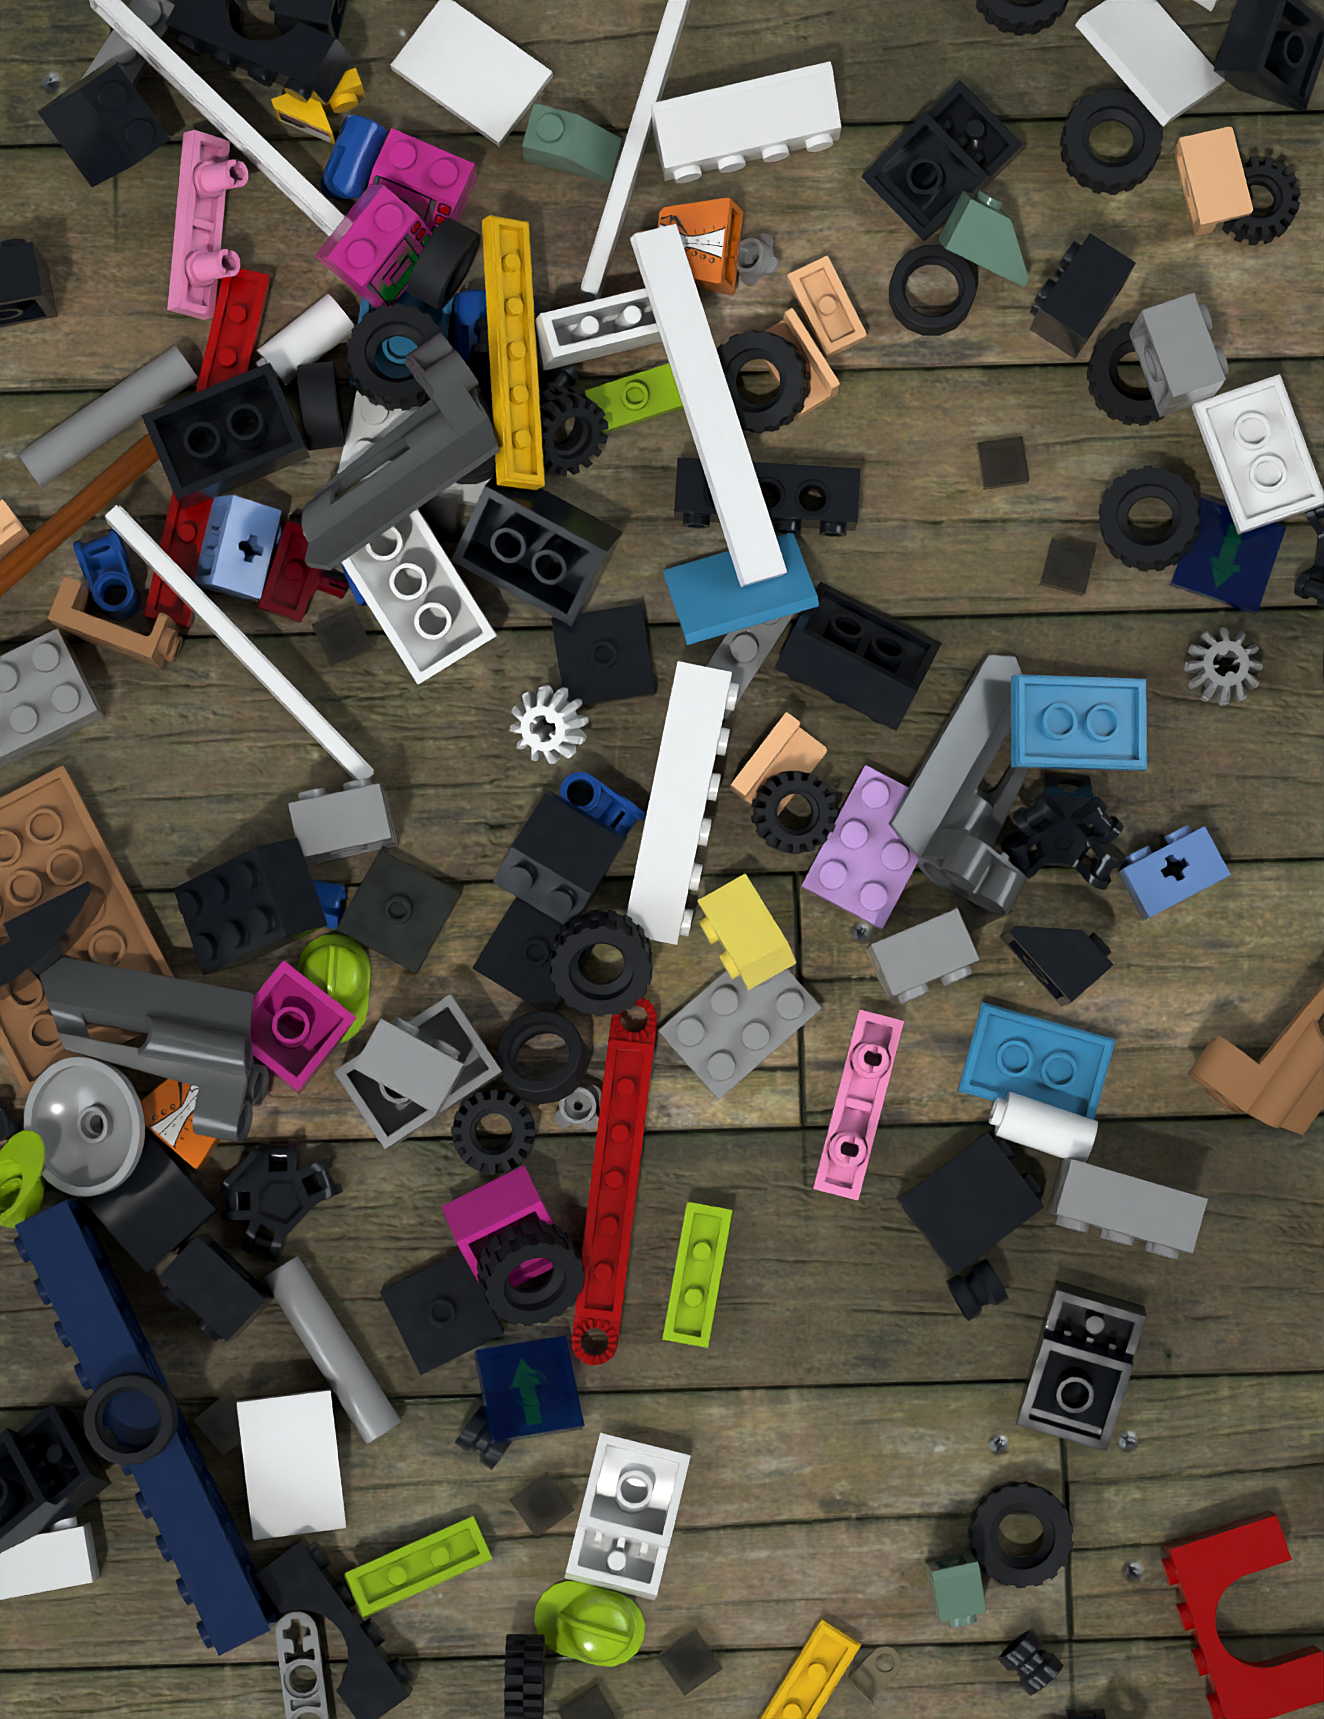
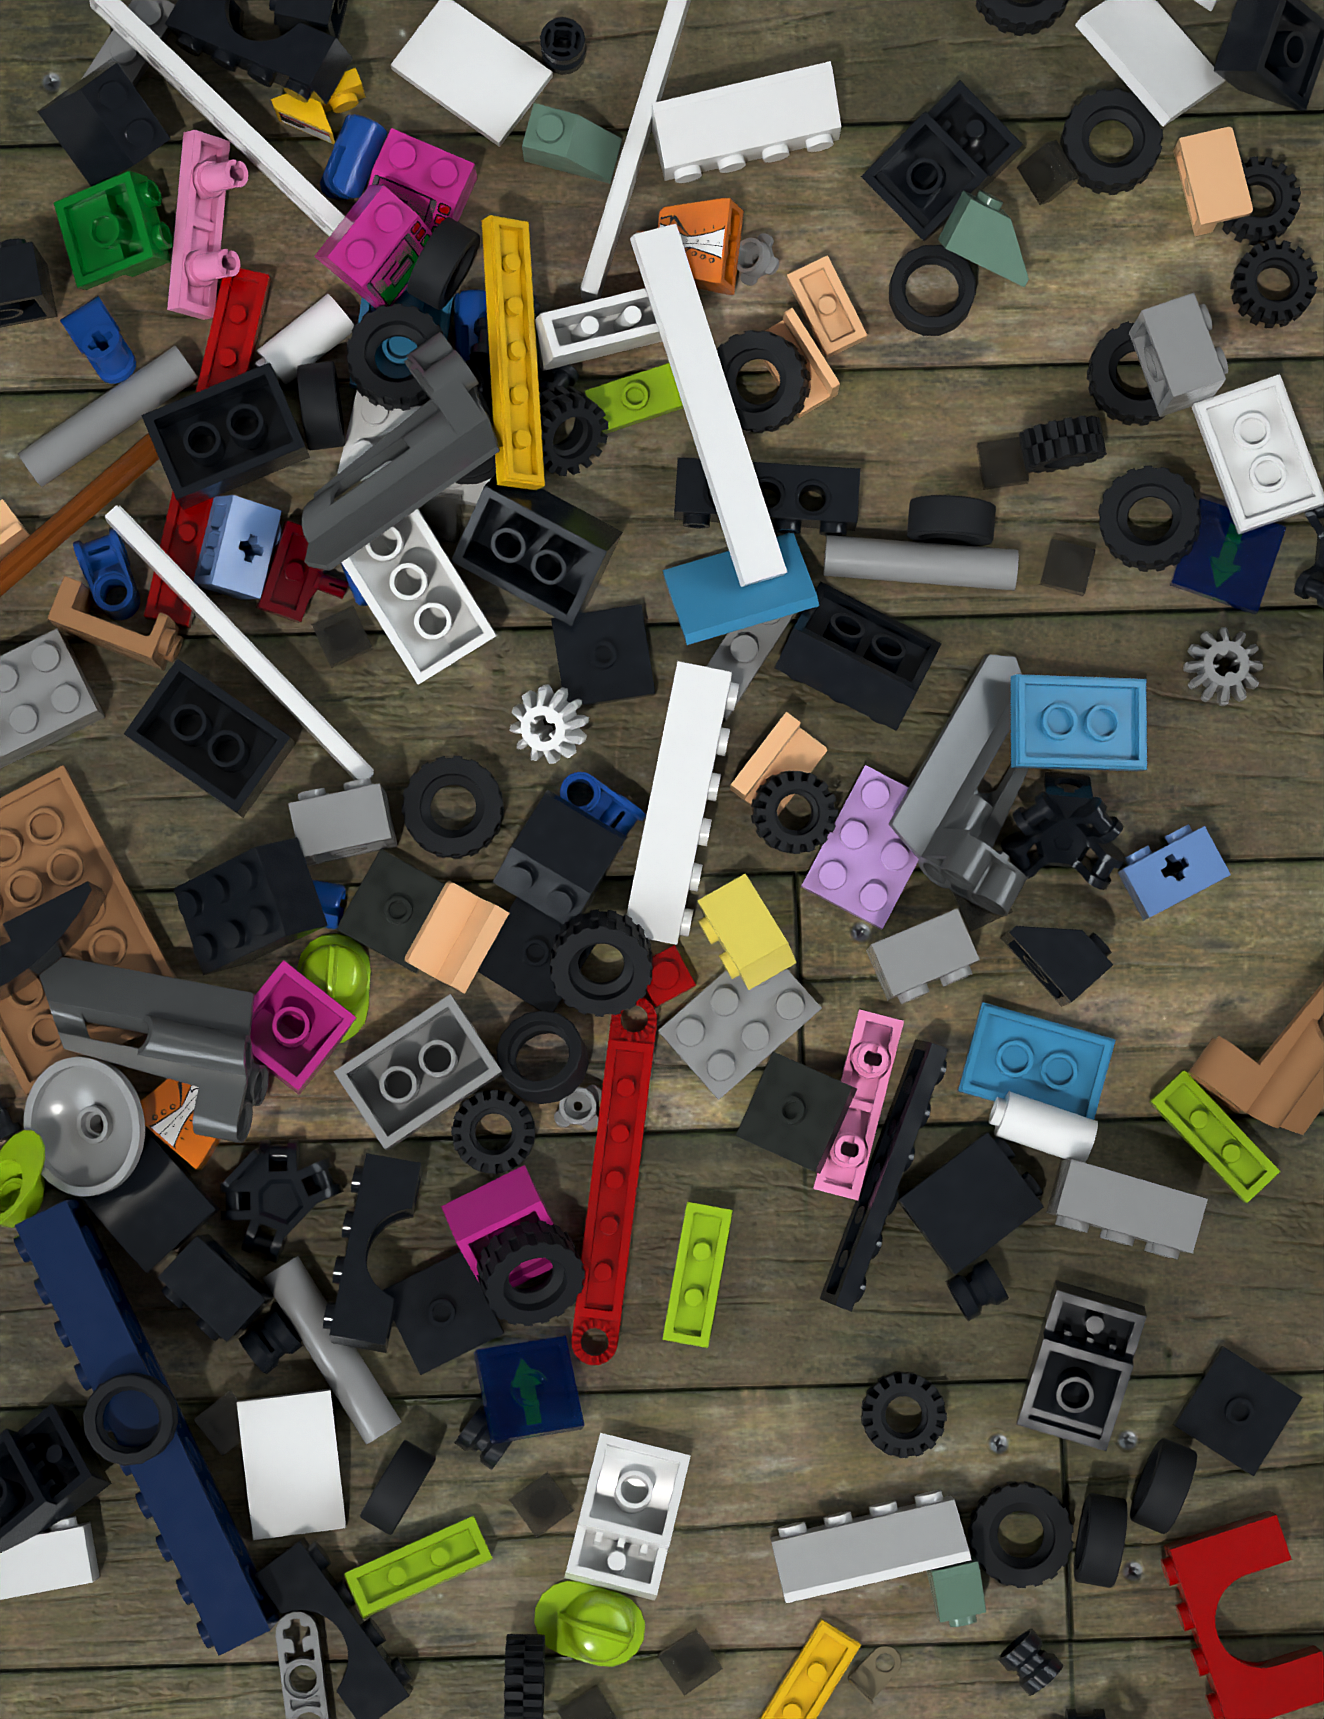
(100, 341): none -> blue piece
(114, 229): none -> green plate
(210, 738): none -> black brick
(279, 1335): none -> black wheel
(386, 1195): none -> black arch
(397, 1487): none -> black tyre
(409, 1065): light grey brick -> none
(428, 782): none -> black tyre
(456, 936): none -> light nougat panel
(568, 54): none -> black wheel
(669, 977): none -> red plate
(796, 1112): none -> pearl dark grey plate
(869, 1547): none -> white slope
(879, 1188): none -> black plate
(912, 1442): none -> black tyre
(921, 562): none -> light grey piece
(951, 520): none -> black tyre
(1048, 172): none -> clear smoke plate
(1062, 444): none -> black tyre
(1086, 288): black brick -> none
(1100, 1540): none -> black tyre
(1163, 1486): none -> black tyre
(1214, 1136): none -> lime plate
(1237, 1410): none -> black plate
(1281, 258): none -> black tyre

